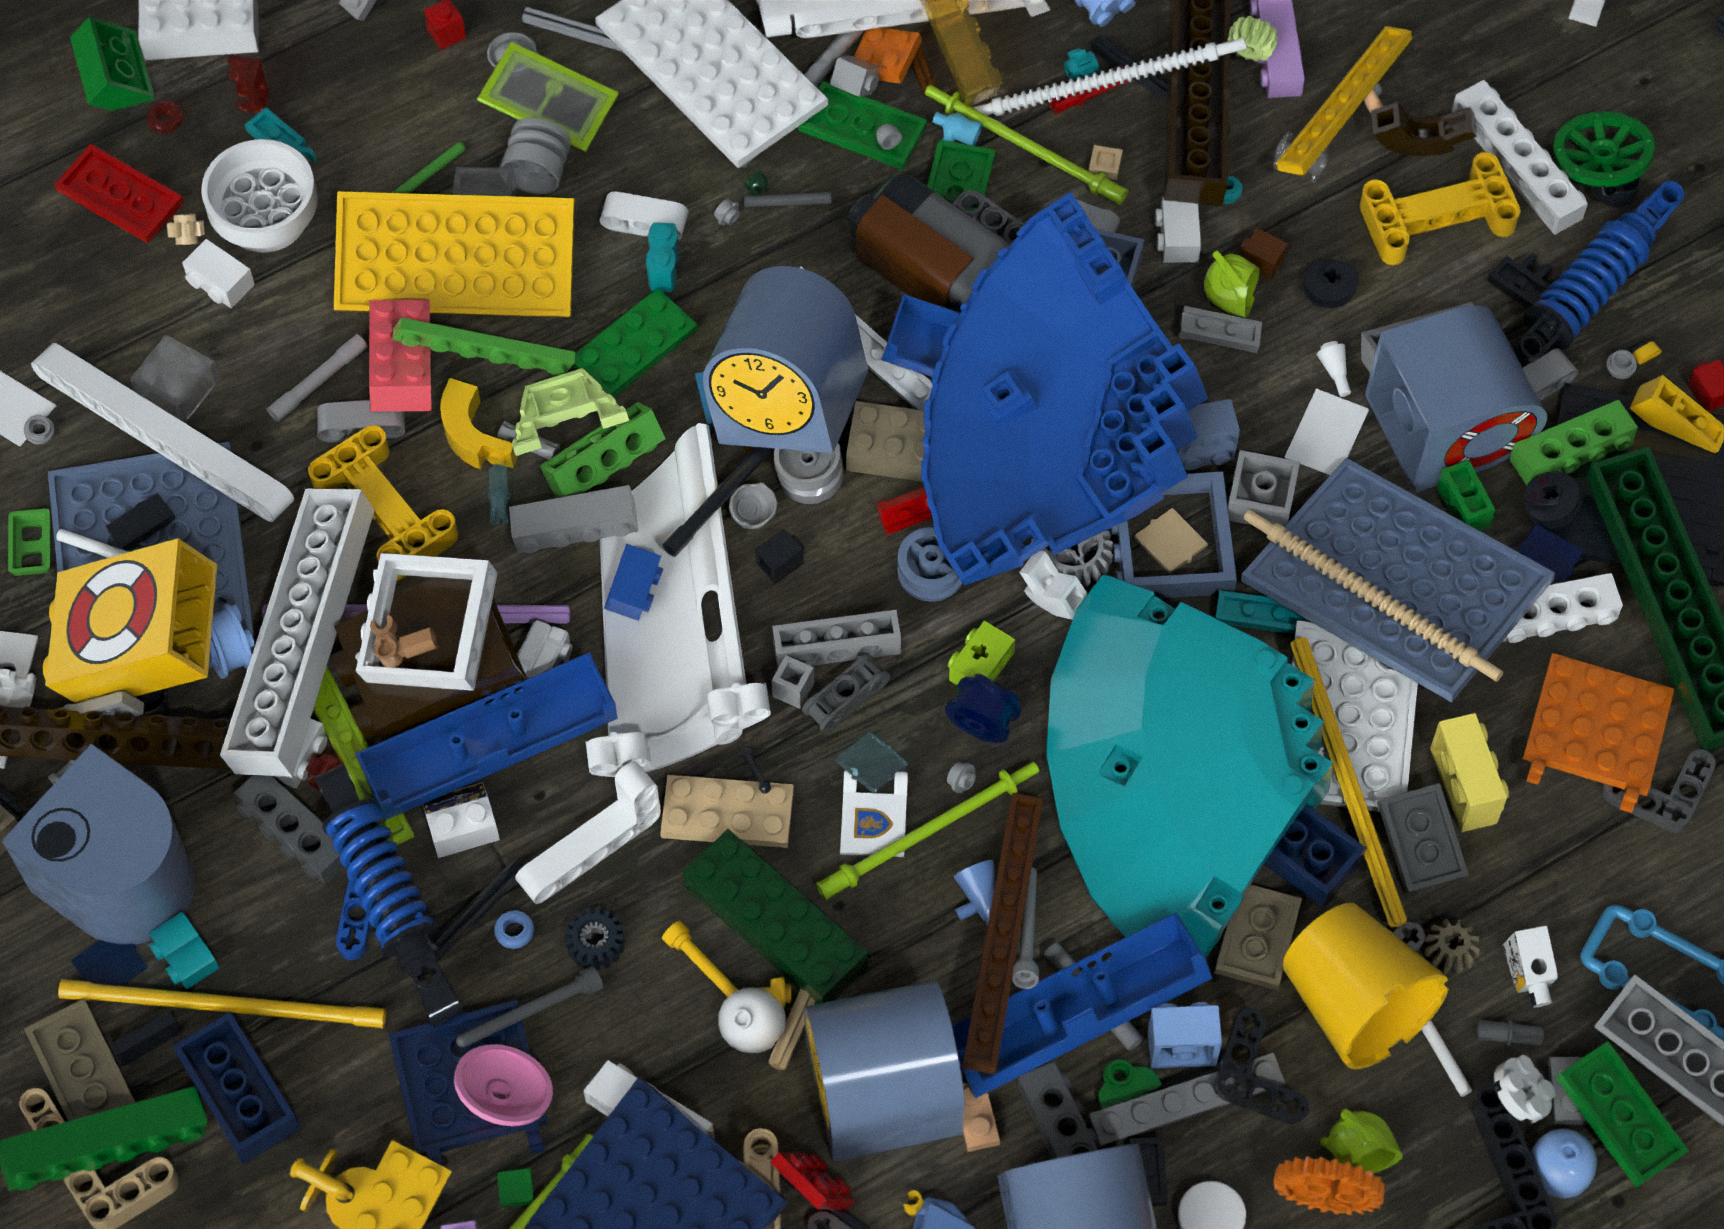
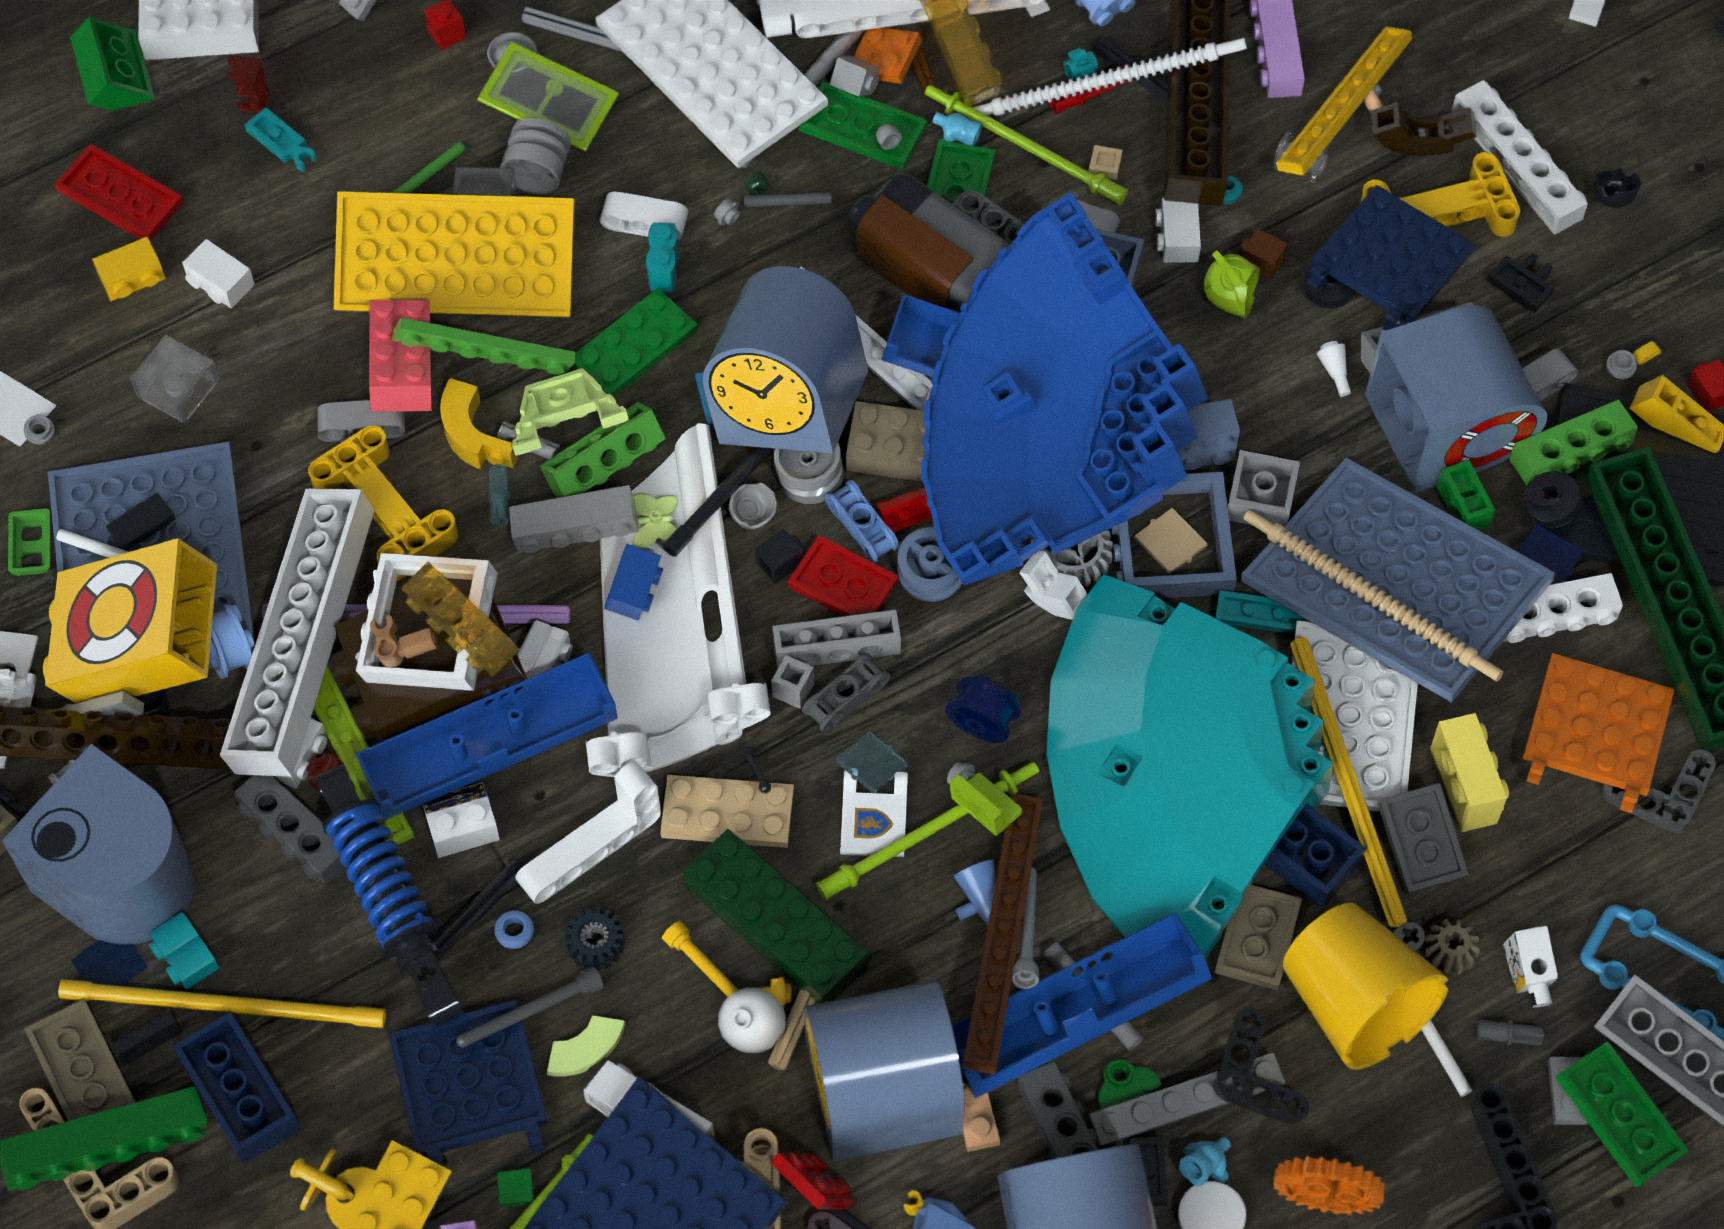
(129, 269): none -> yellow brick
(163, 432): white beam -> none
(164, 126): clear red piece -> none
(185, 229): tan gear -> none
(254, 168): white wheel -> none
(292, 398): light grey piece -> none
(362, 927): blue beam -> none
(495, 646): none -> clear yellow brick
(503, 1085): bright pink dish -> none
(587, 1049): none -> yellowish green tile
(655, 518): none -> yellowish green piece
(842, 579): none -> red plate
(873, 537): none -> medium blue piece
(984, 802): none -> lime panel
(985, 653): lime brick -> none
(1184, 1035): light blue brick -> none
(1203, 1160): none -> medium azure piece
(1220, 329): light grey hinge -> none
(1259, 38): yellowish green gear -> none
(1326, 432): white sticker -> none
(1363, 1141): lime helmet -> none
(1392, 256): none -> dark blue plate
(1524, 1089): white plate -> none
(1564, 1162): light blue cylinder -> none
(1595, 275): piece -> none
(1604, 153): green wheel -> none

